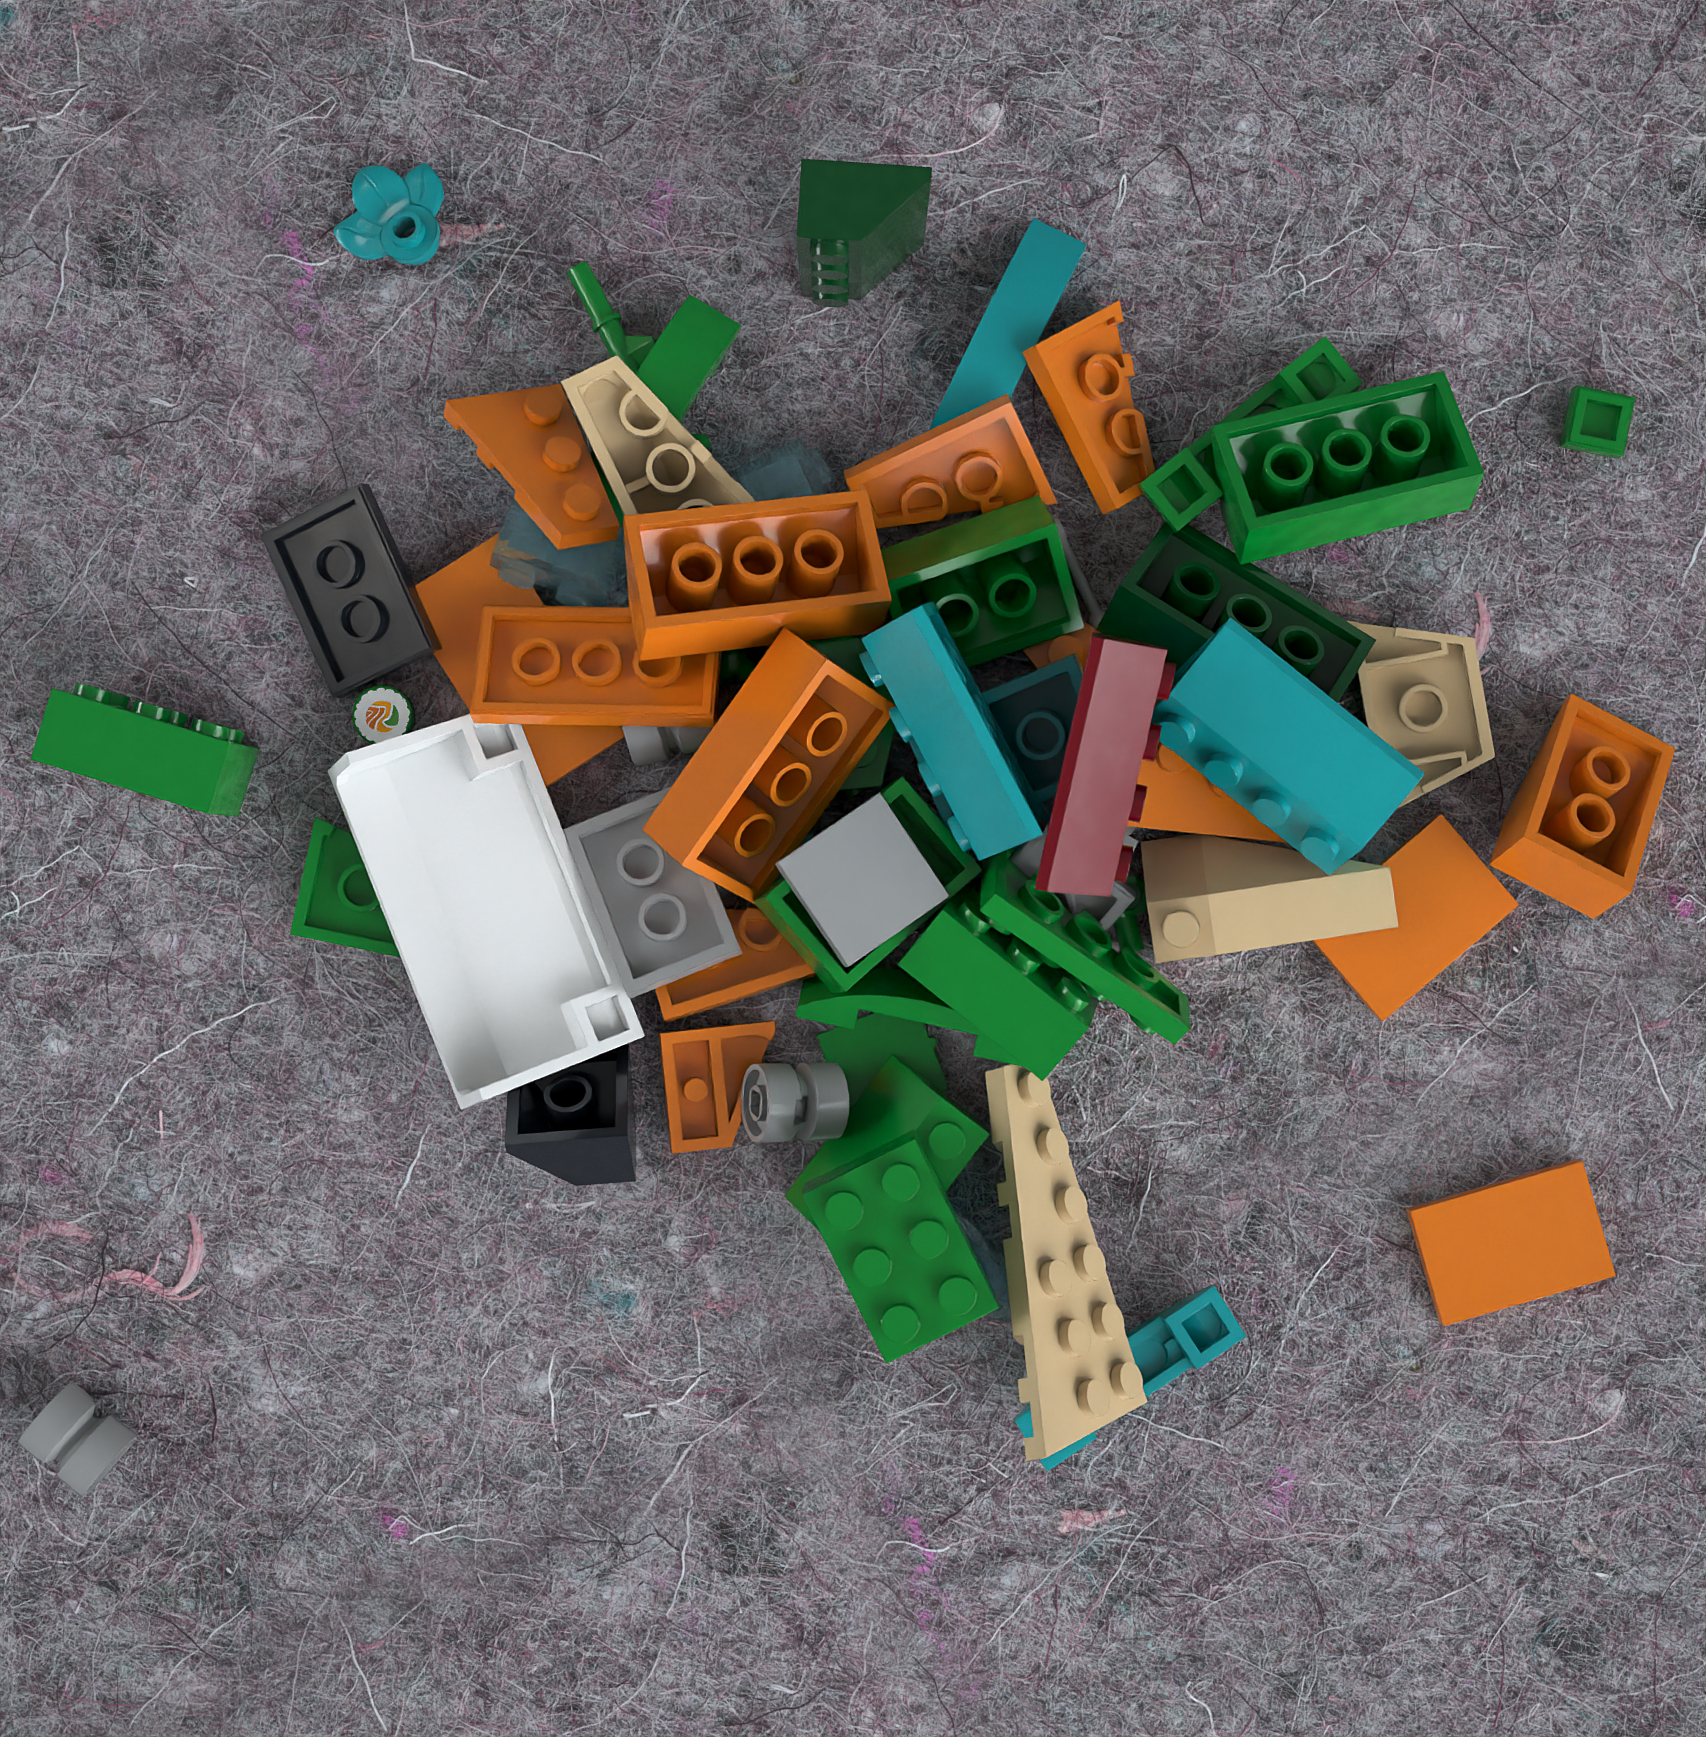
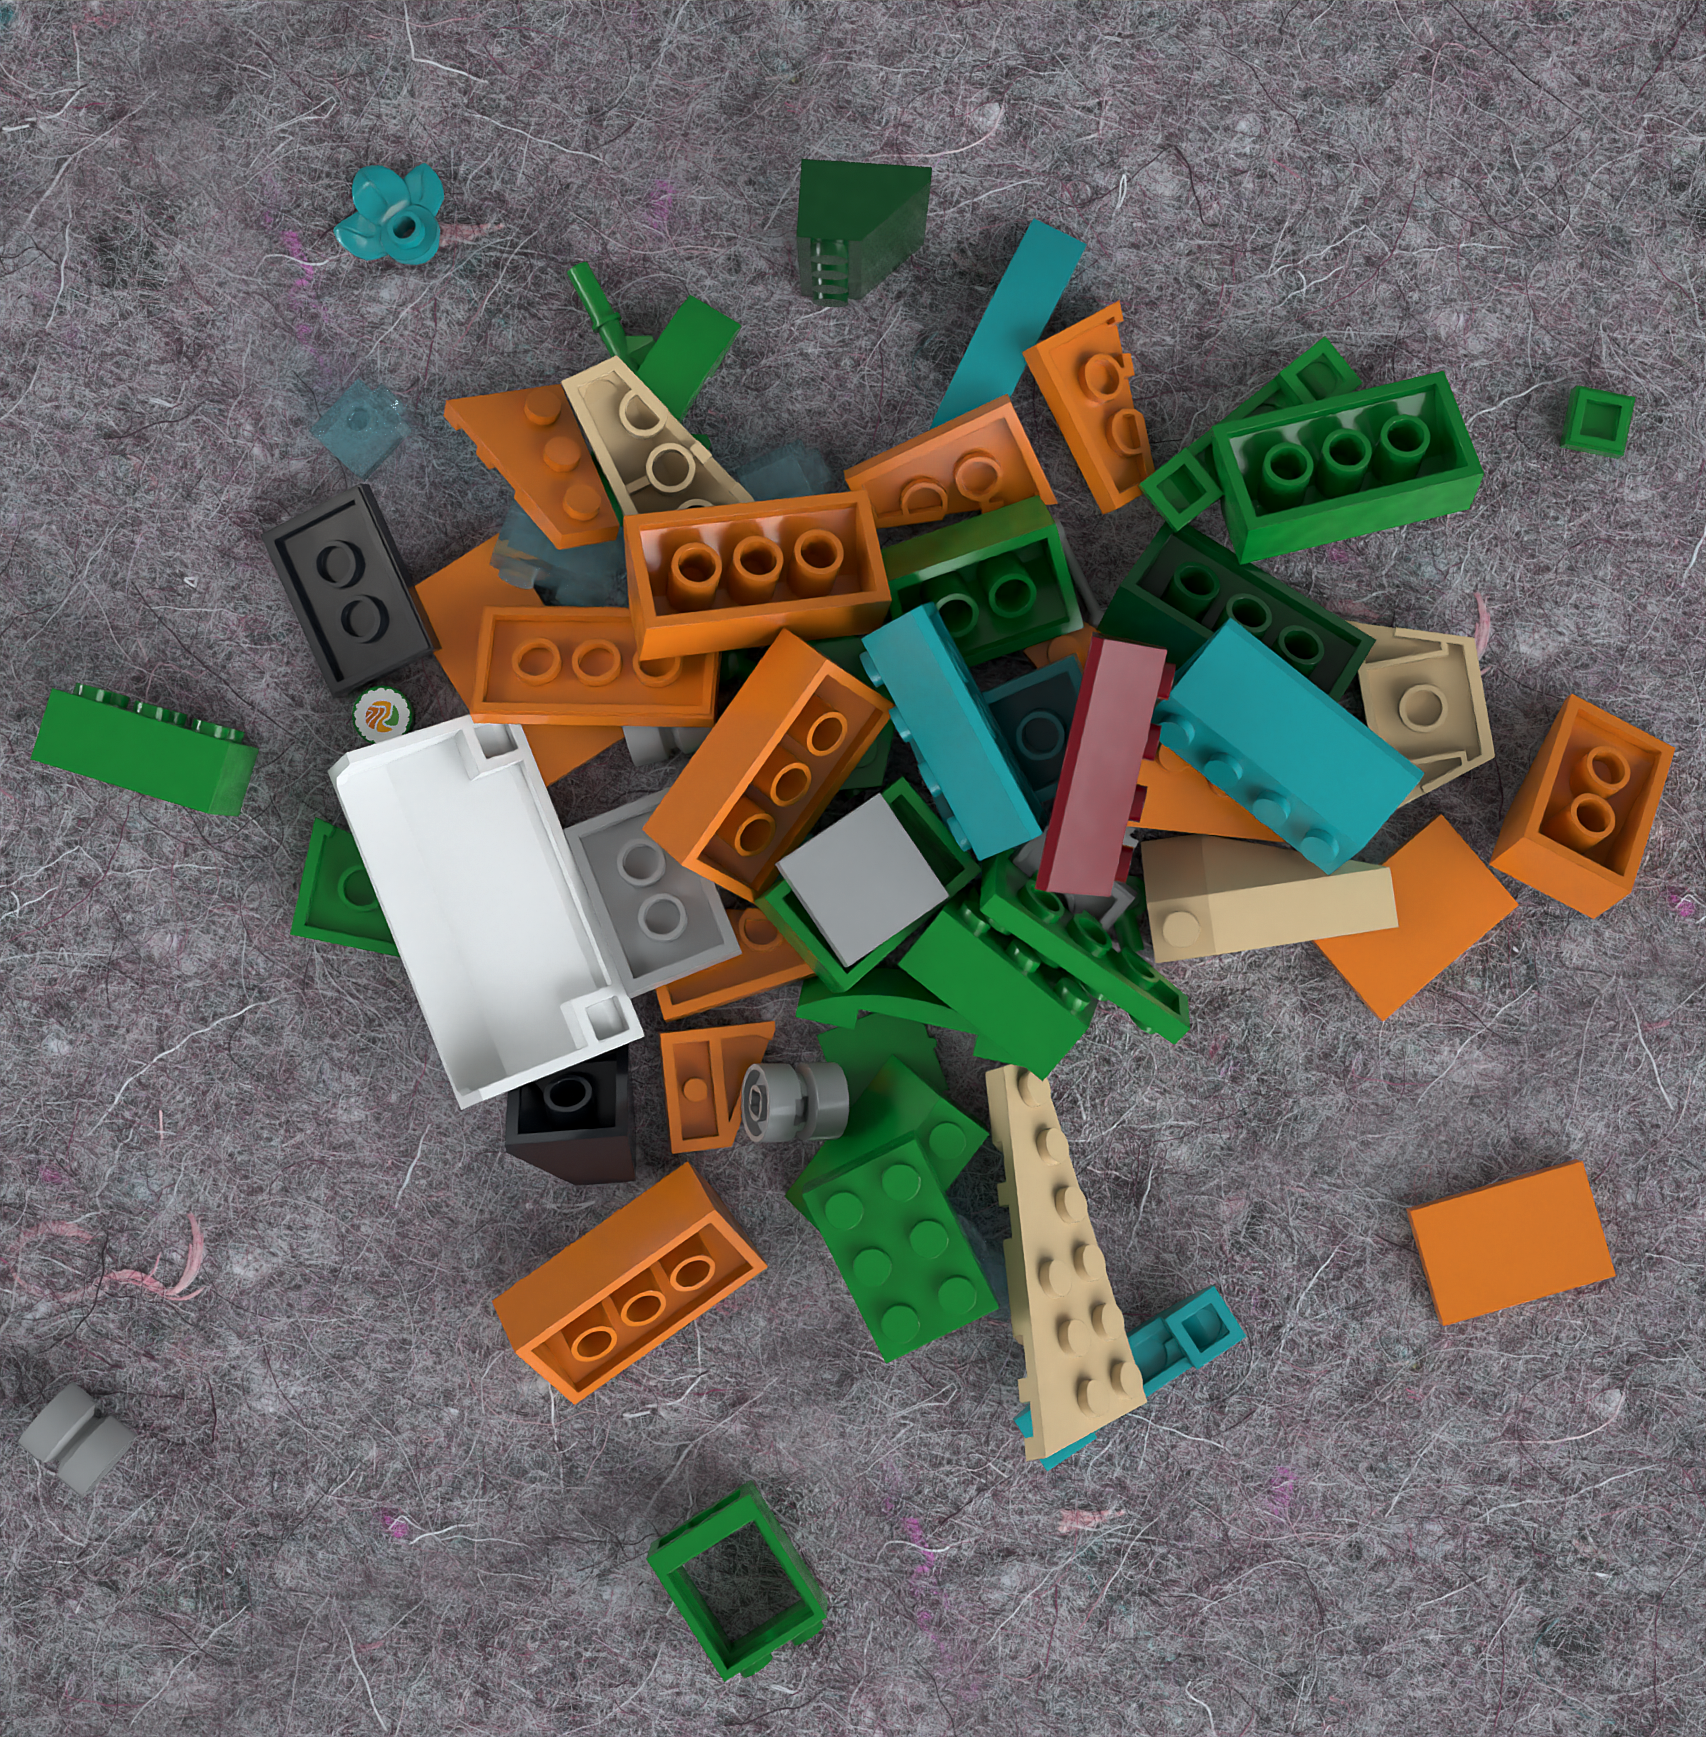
(363, 427): none -> clear light blue brick
(628, 1284): none -> orange slope
(704, 1530): none -> green window

